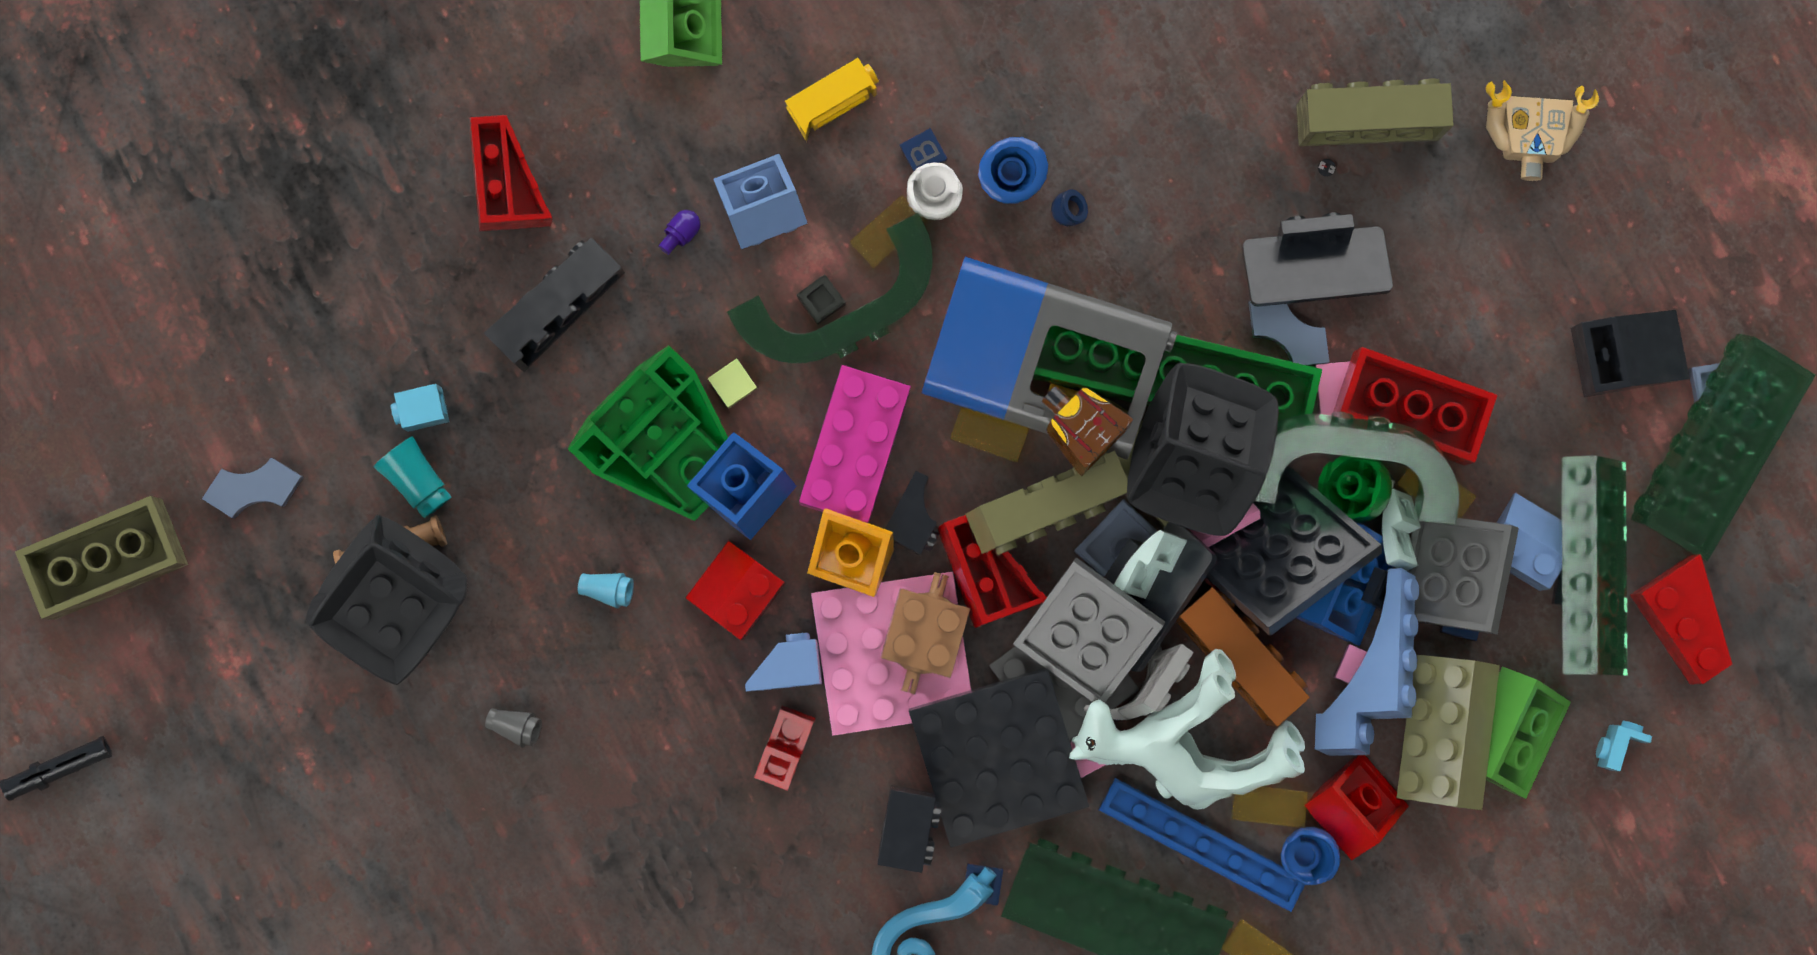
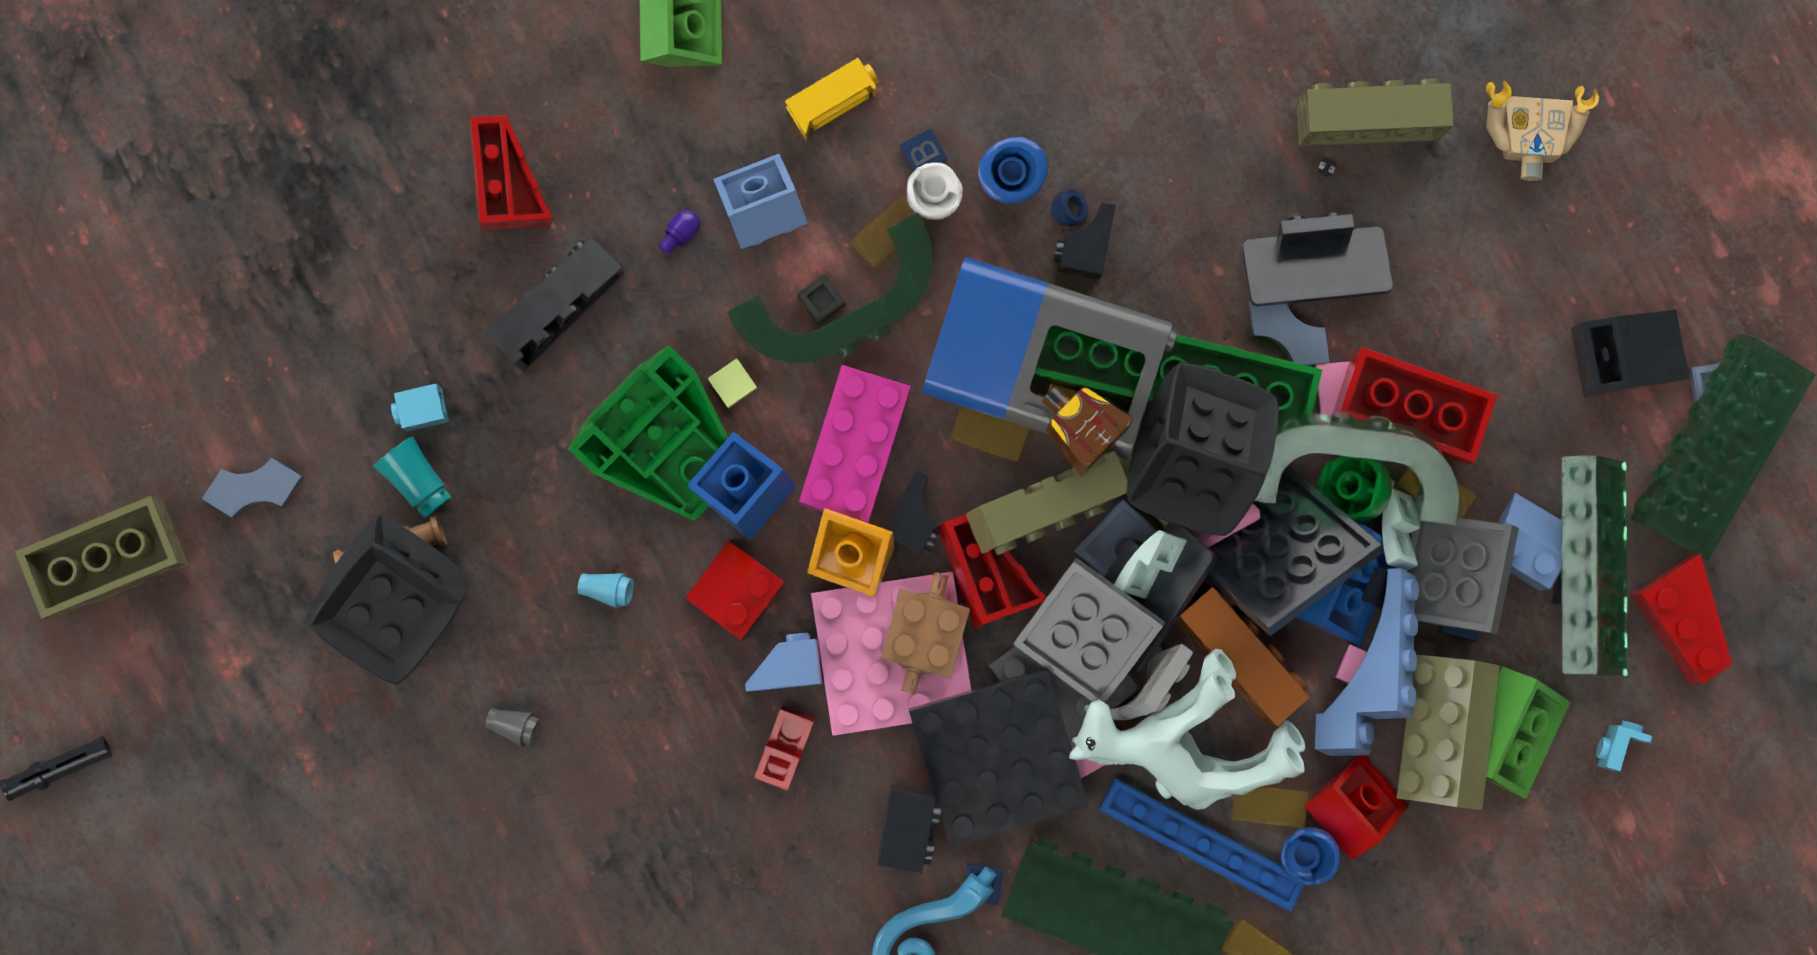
(1086, 250): none -> black arch

